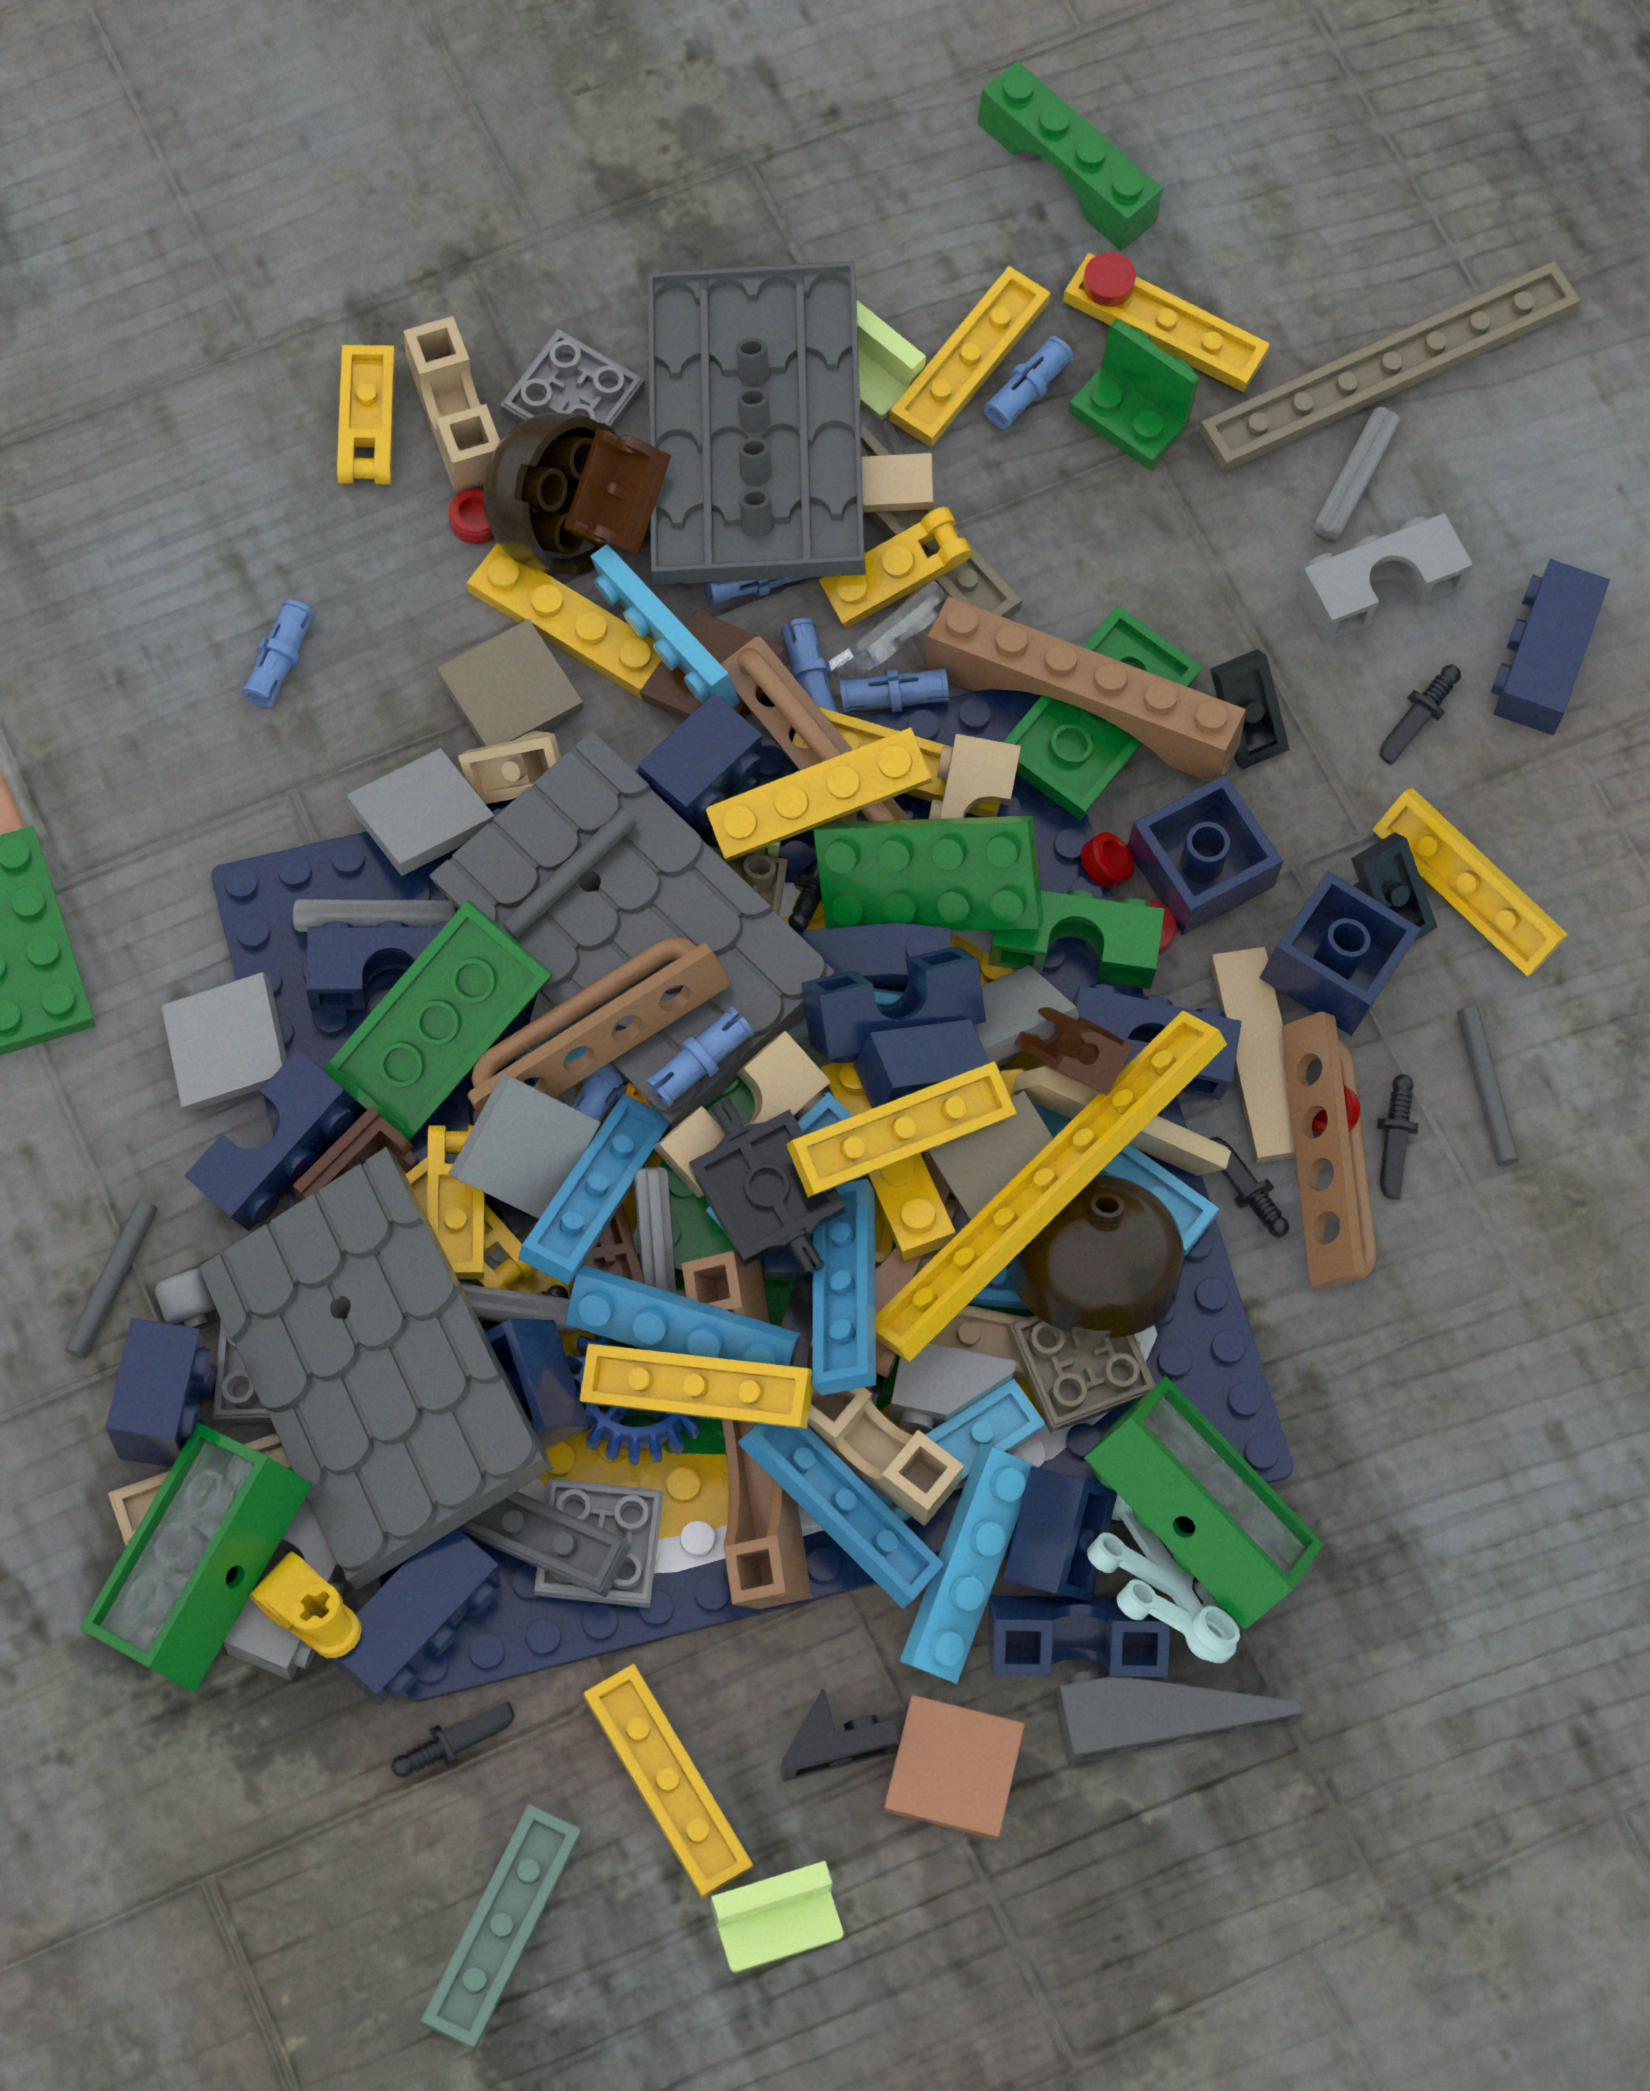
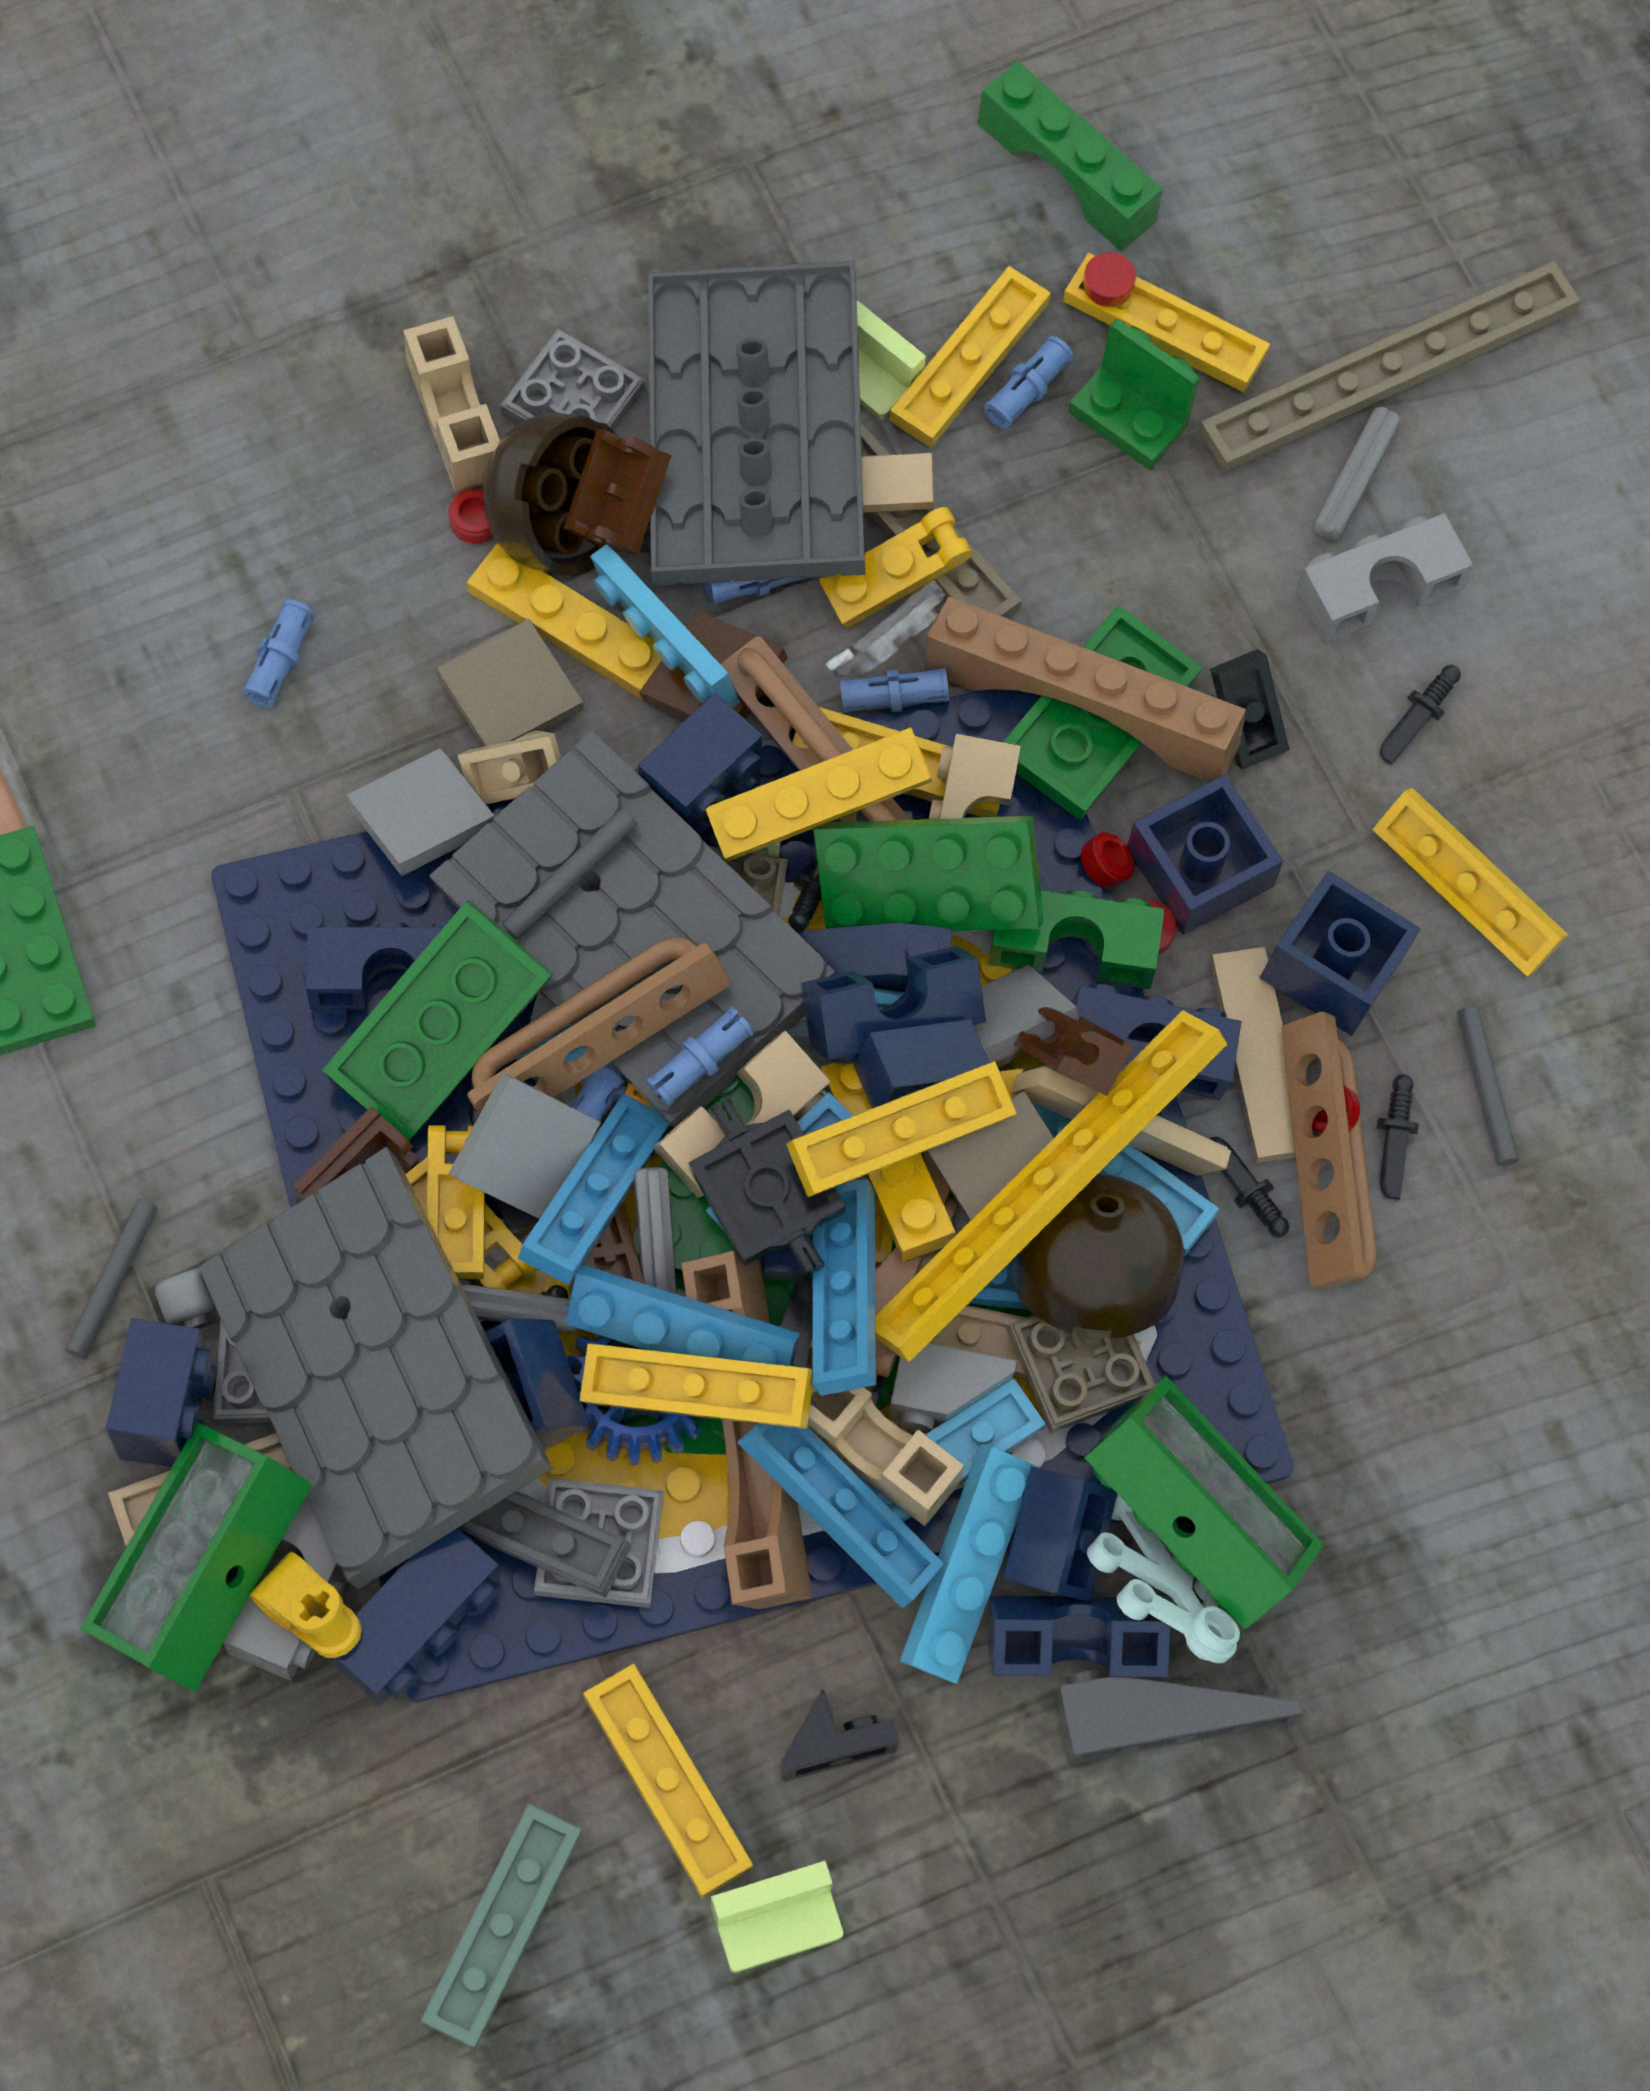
(224, 1041): light grey tile -> none
(310, 1114): dark blue arch -> none
(366, 413): yellow plate -> none
(370, 912): light grey axle -> none
(453, 1741): black piece -> none
(808, 663): medium blue pin -> none
(954, 1767): nougat tile -> none
(1392, 878): black slope -> none
(1549, 646): dark blue brick -> none

